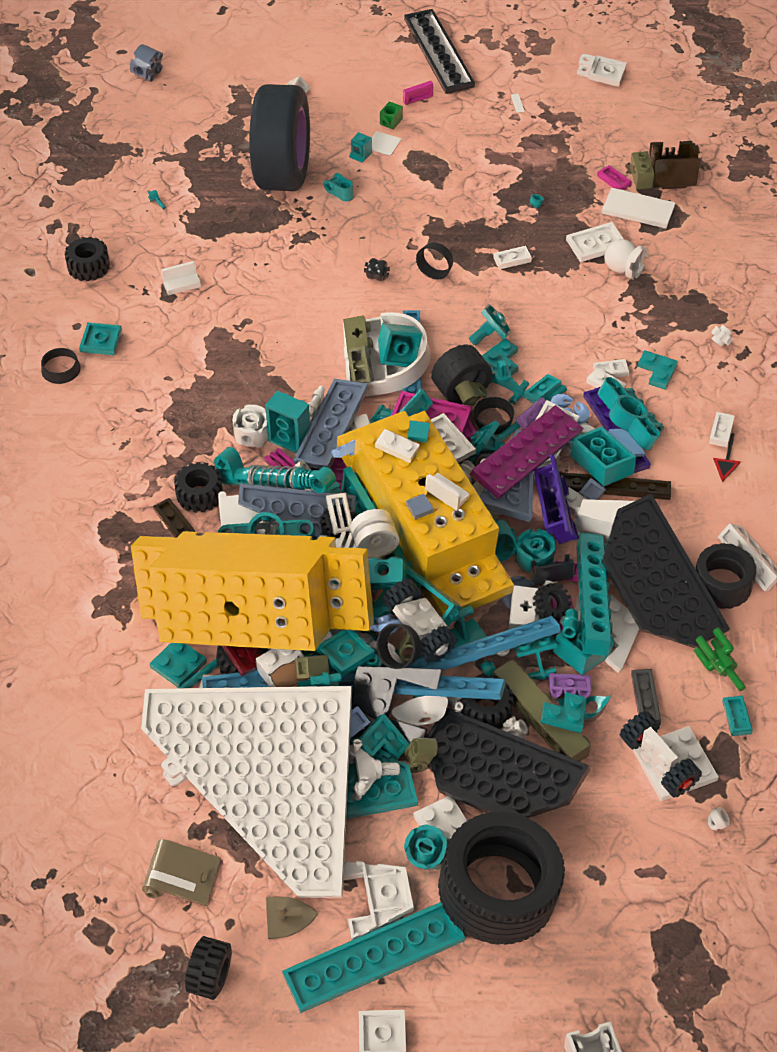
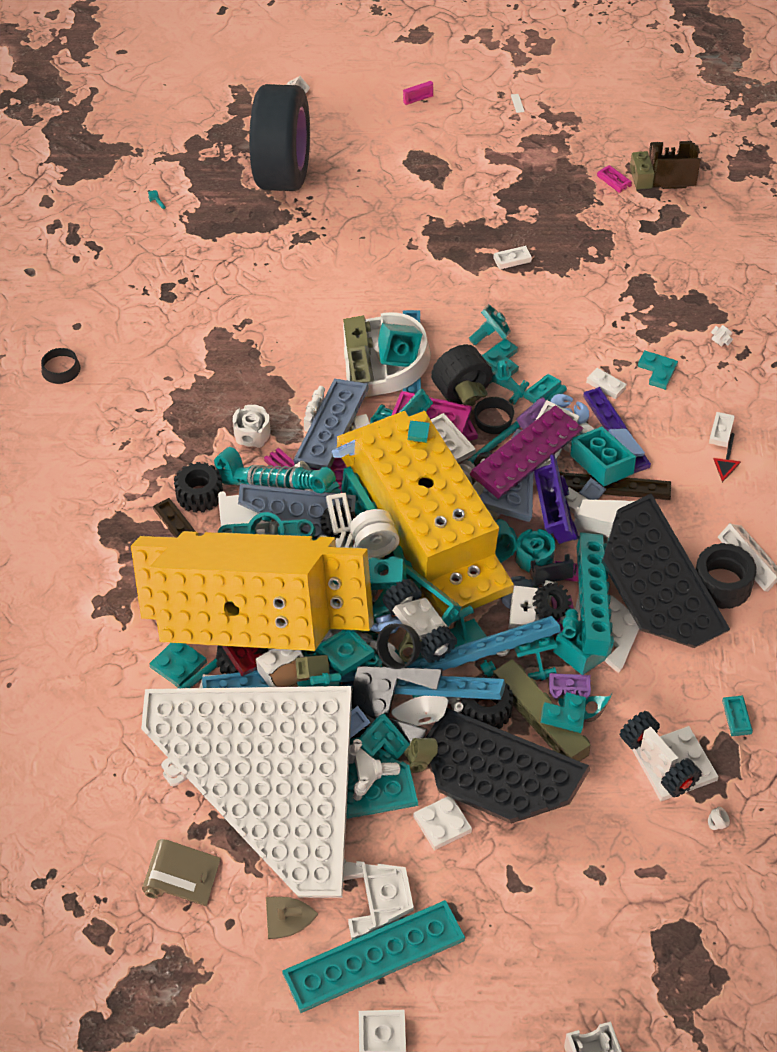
(87, 258): black tyre -> none
(100, 338): teal plate -> none
(146, 62): sand blue brick -> none
(180, 278): white panel -> none
(208, 967): black tyre -> none
(287, 421): teal brick -> none
(340, 187): teal piece -> none
(360, 147): teal window -> none
(376, 269): black piece -> none
(384, 143): white sticker -> none
(391, 115): green brick -> none
(397, 446): white plate -> none
(419, 506): sand blue tile -> none
(426, 847): teal brick -> none
(428, 270): black tyre -> none
(439, 51): black piece -> none
(446, 491): white panel -> none
(485, 440): teal piece -> none
(508, 837): black tyre -> none
(515, 727): white gear -> none
(536, 200): teal hinge -> none
(593, 241): white plate -> none
(598, 68): white plate -> none
(615, 368): white tile -> none
(625, 258): white tile -> none
(630, 413): teal piece -> none
(638, 208): white tile -> none
(645, 692): dark grey tile -> none
(719, 658): green plant -> none

